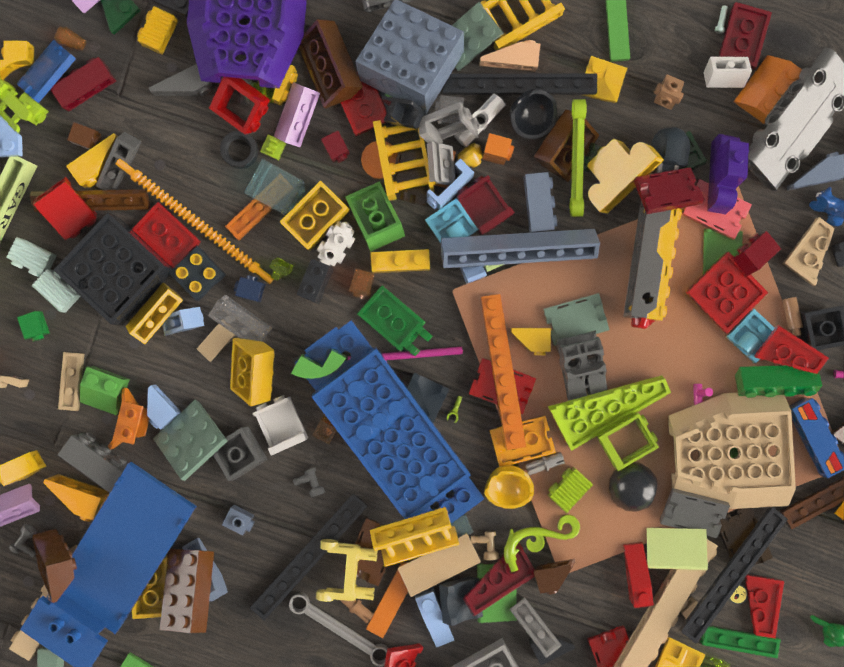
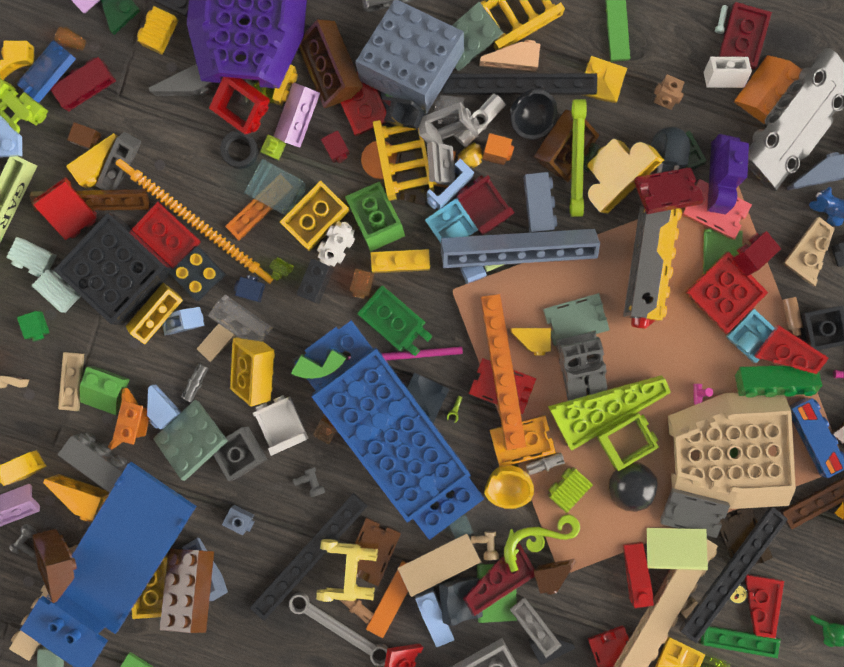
(194, 382): none -> dark grey pin
(414, 536): yellow fence -> none

